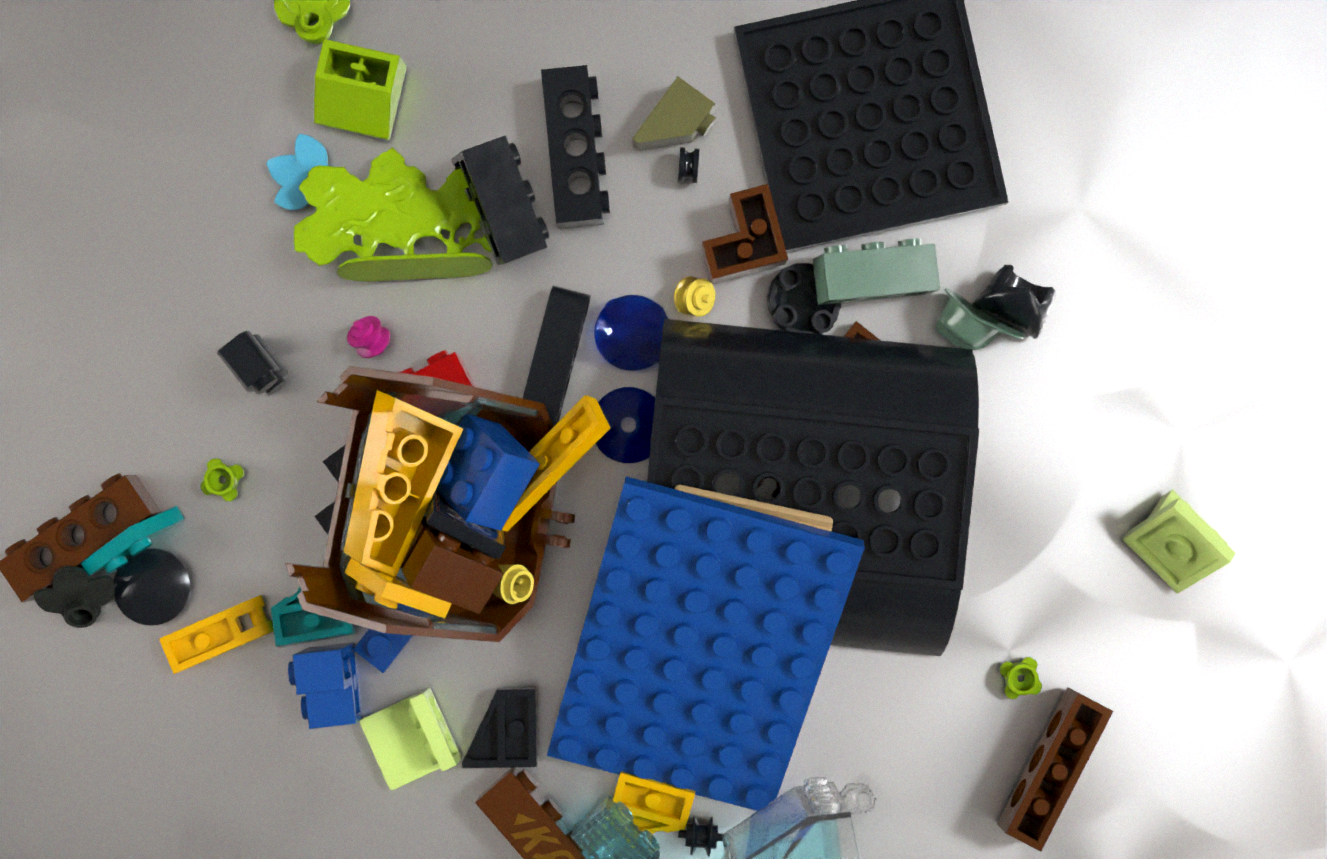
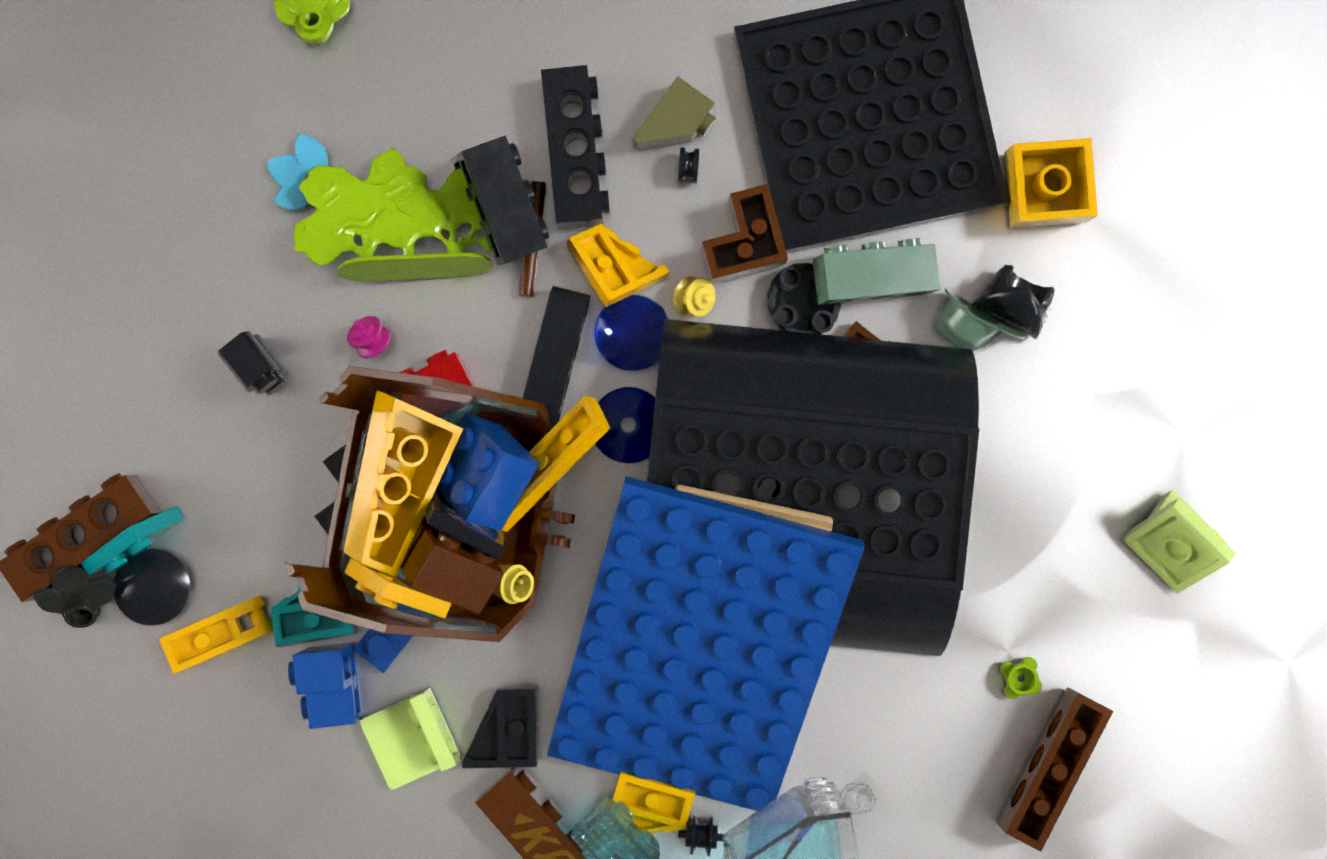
(211, 481): lime plate -> none
(357, 89): lime slope -> none
(529, 262): none -> reddish brown bar
(613, 264): none -> yellow wing
(1050, 183): none -> yellow brick

